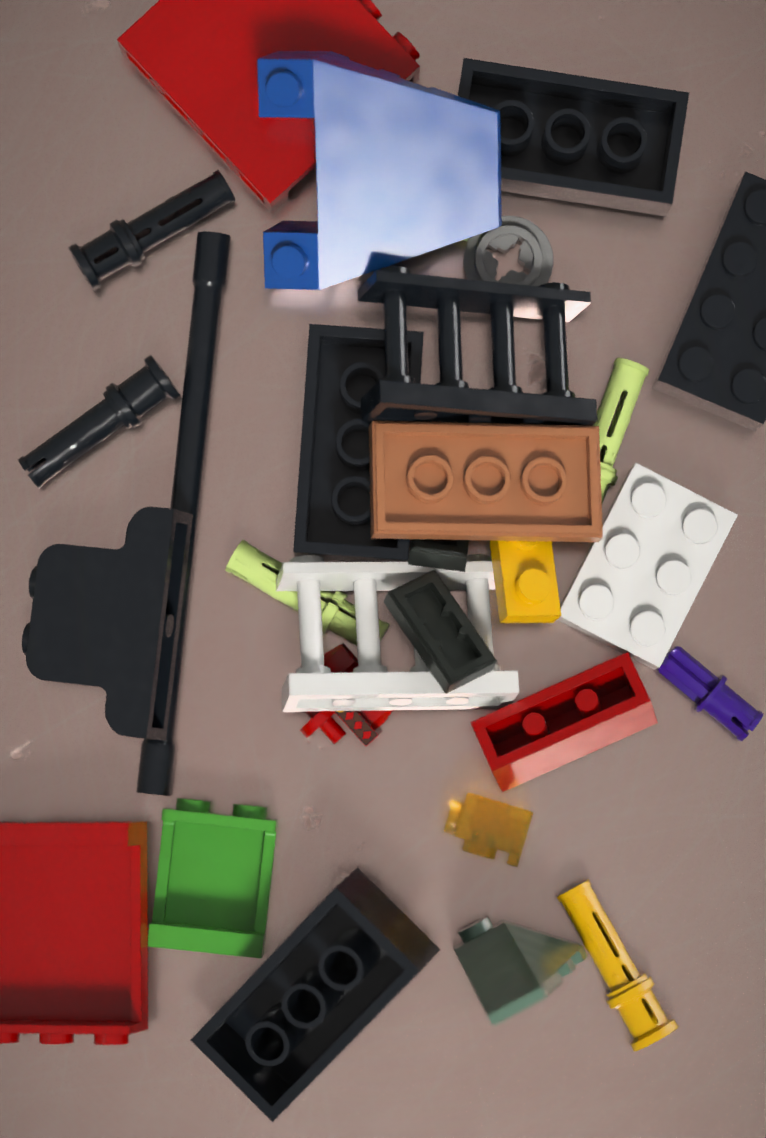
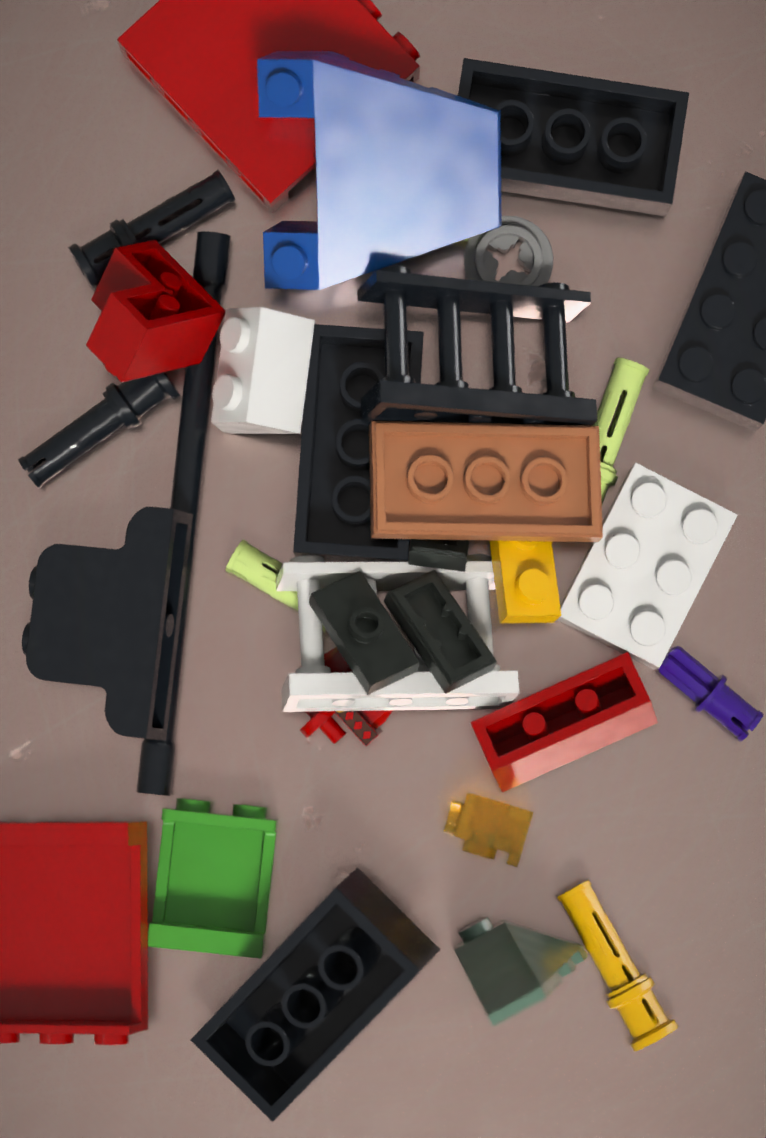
(151, 314): none -> red brick
(262, 372): none -> white slope
(364, 632): none -> pearl dark grey plate

